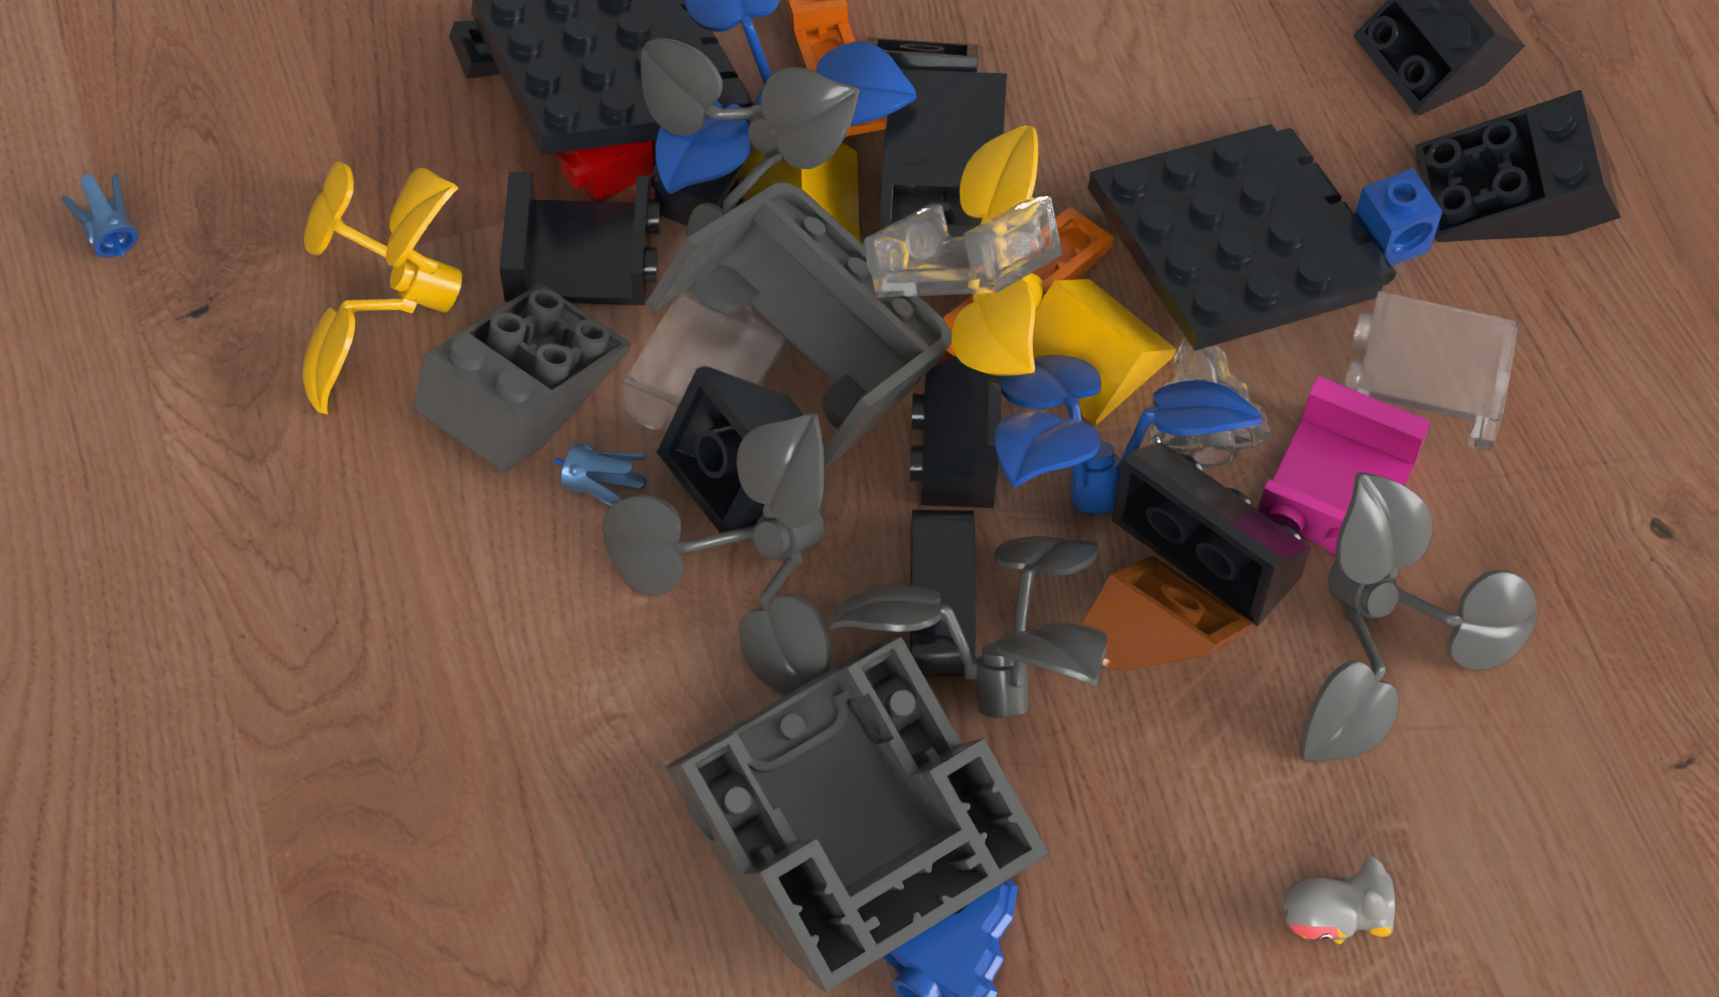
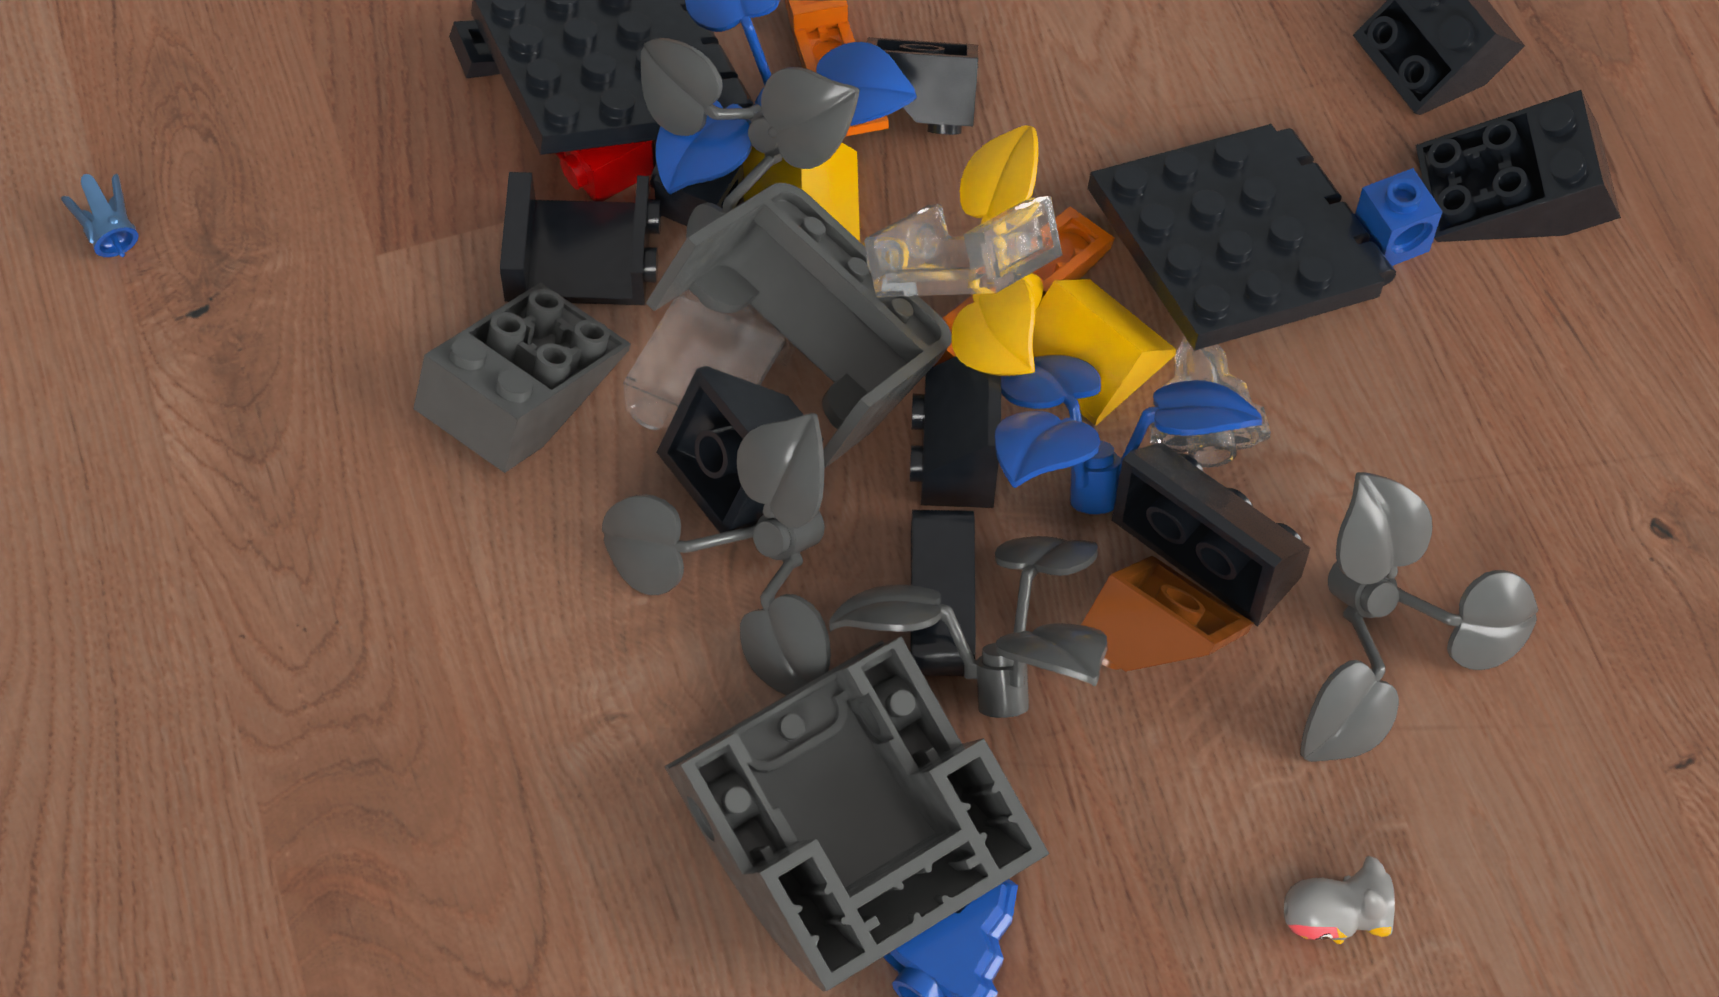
(413, 275): yellow plant -> none
(587, 467): flat silver piece -> none
(935, 140): black slope -> none
(1335, 440): dark pink panel -> none
(1436, 361): clear panel -> none

